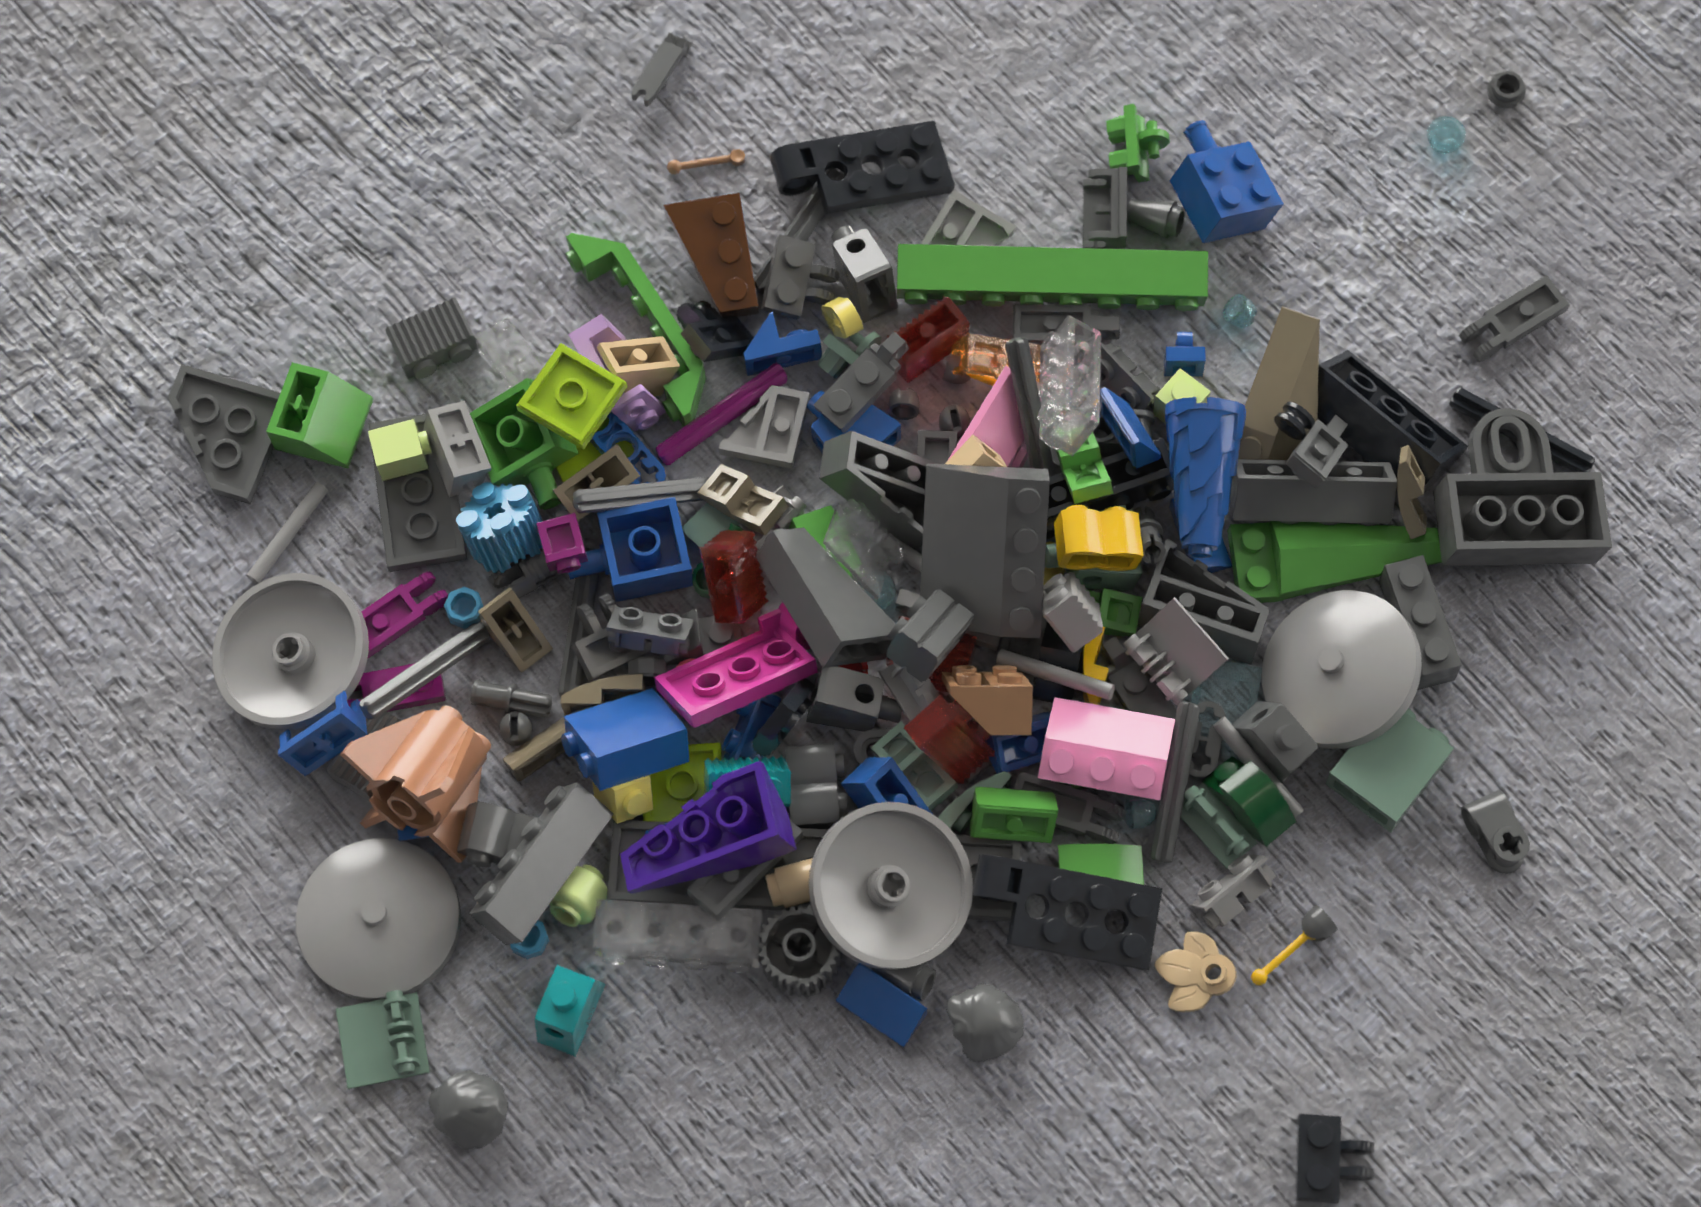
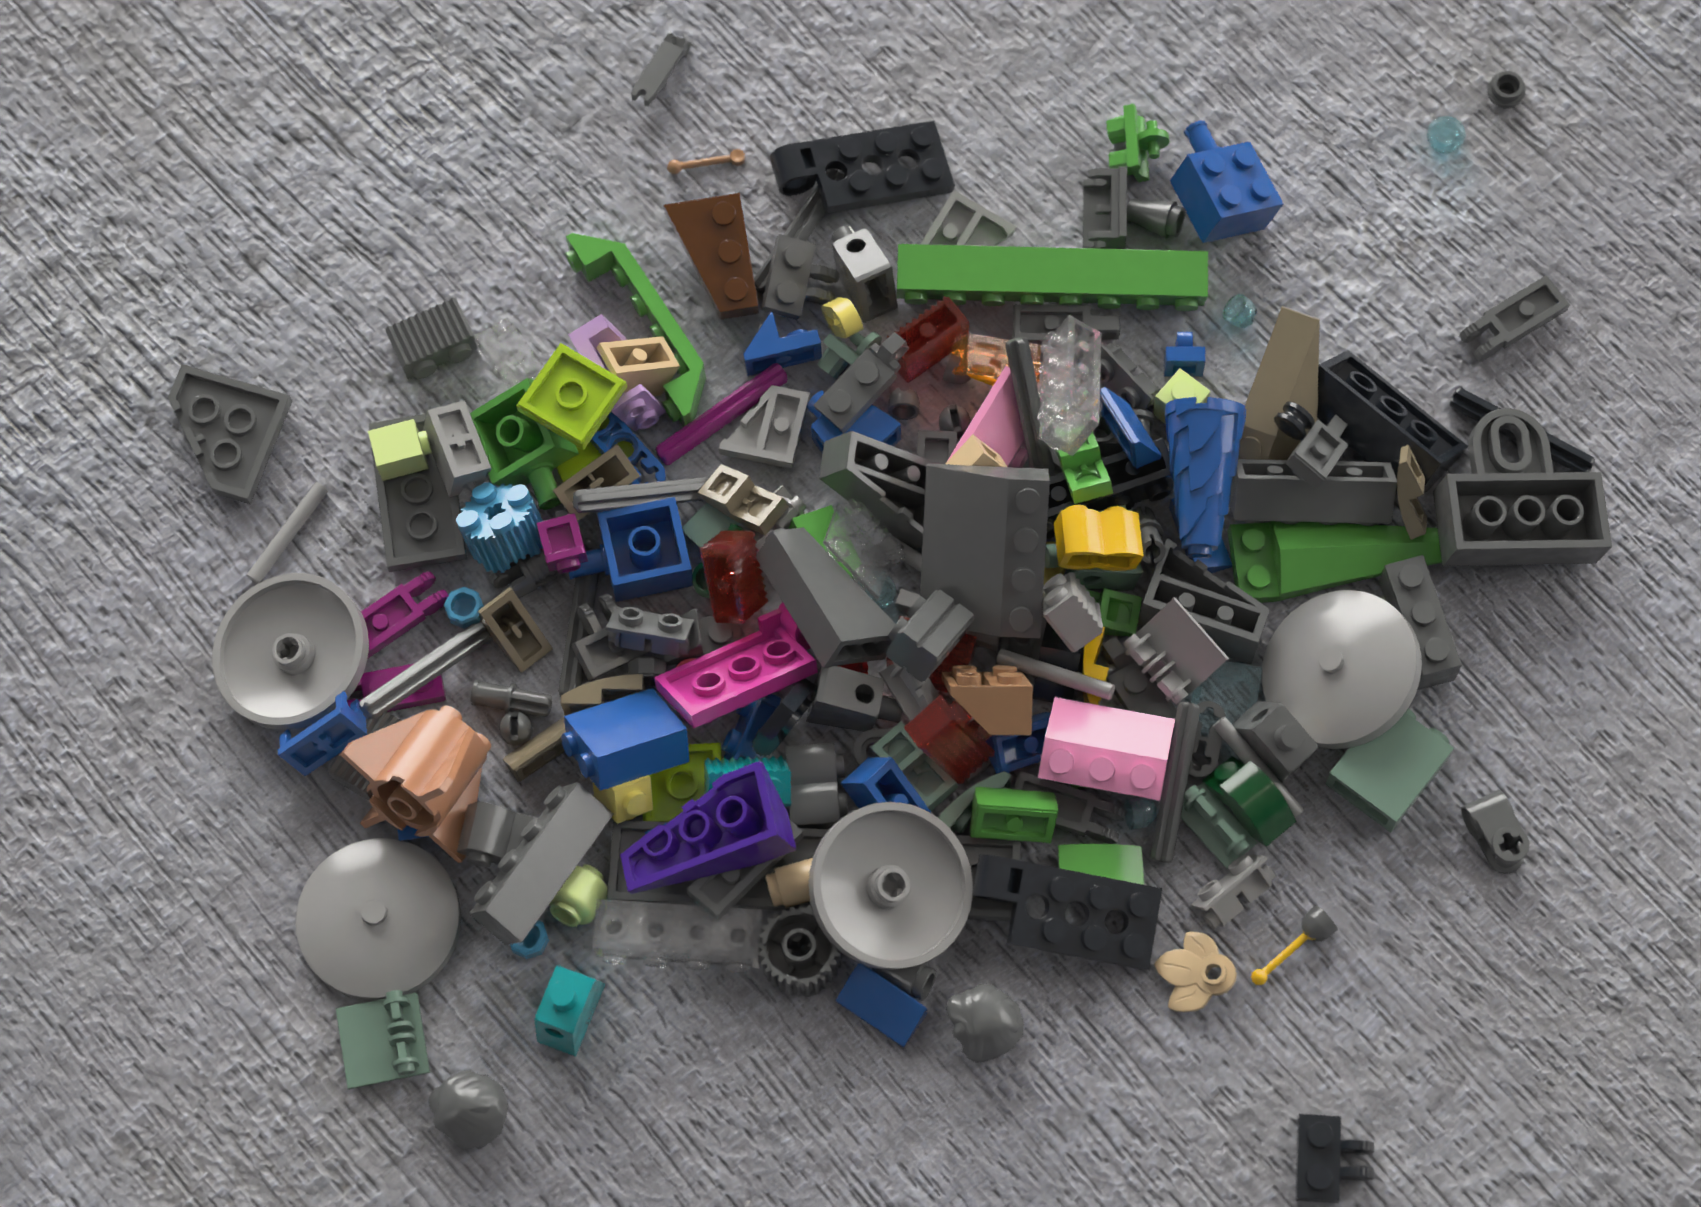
(318, 416): bright green slope -> none
(710, 334): black hinge -> none

